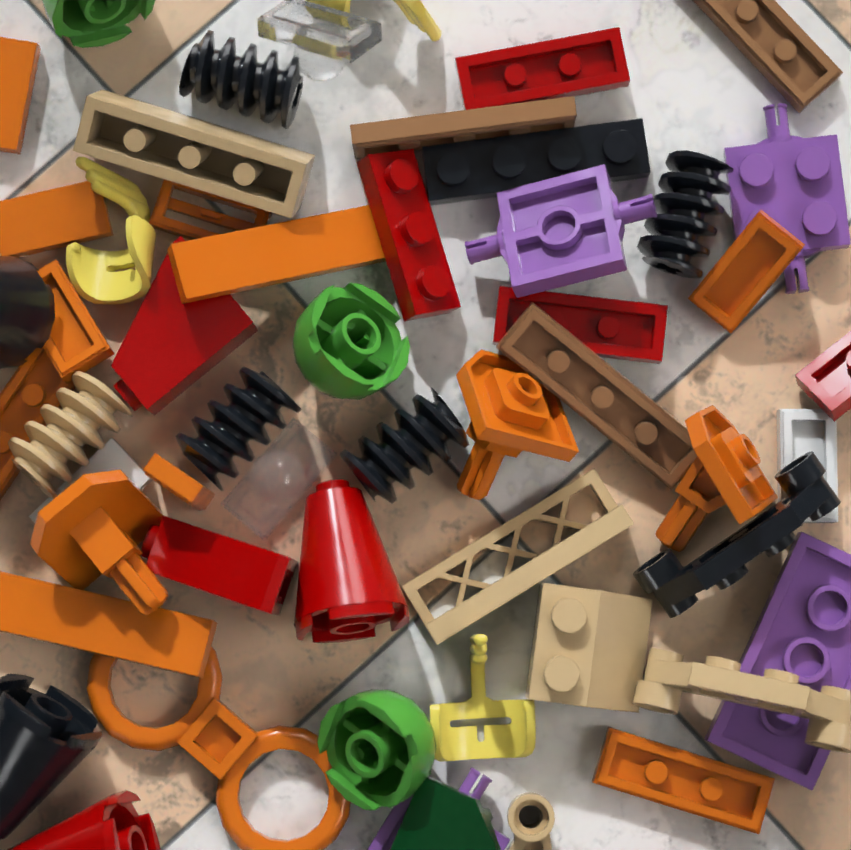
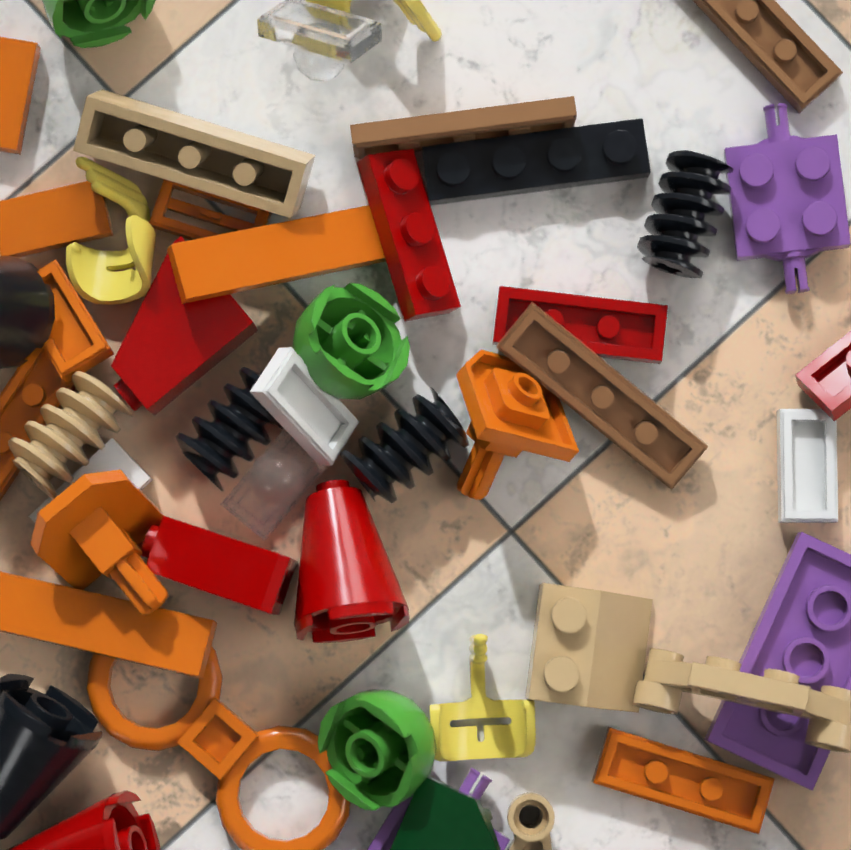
(178, 482): orange tile -> none
(242, 79): black piece -> none
(305, 411): none -> white tile
(527, 575): tan fence -> none
(544, 70): red plate -> none
(561, 231): medium lavender plate -> none
(720, 475): orange piece -> none
(746, 271): orange tile -> none
(769, 533): black plate -> none

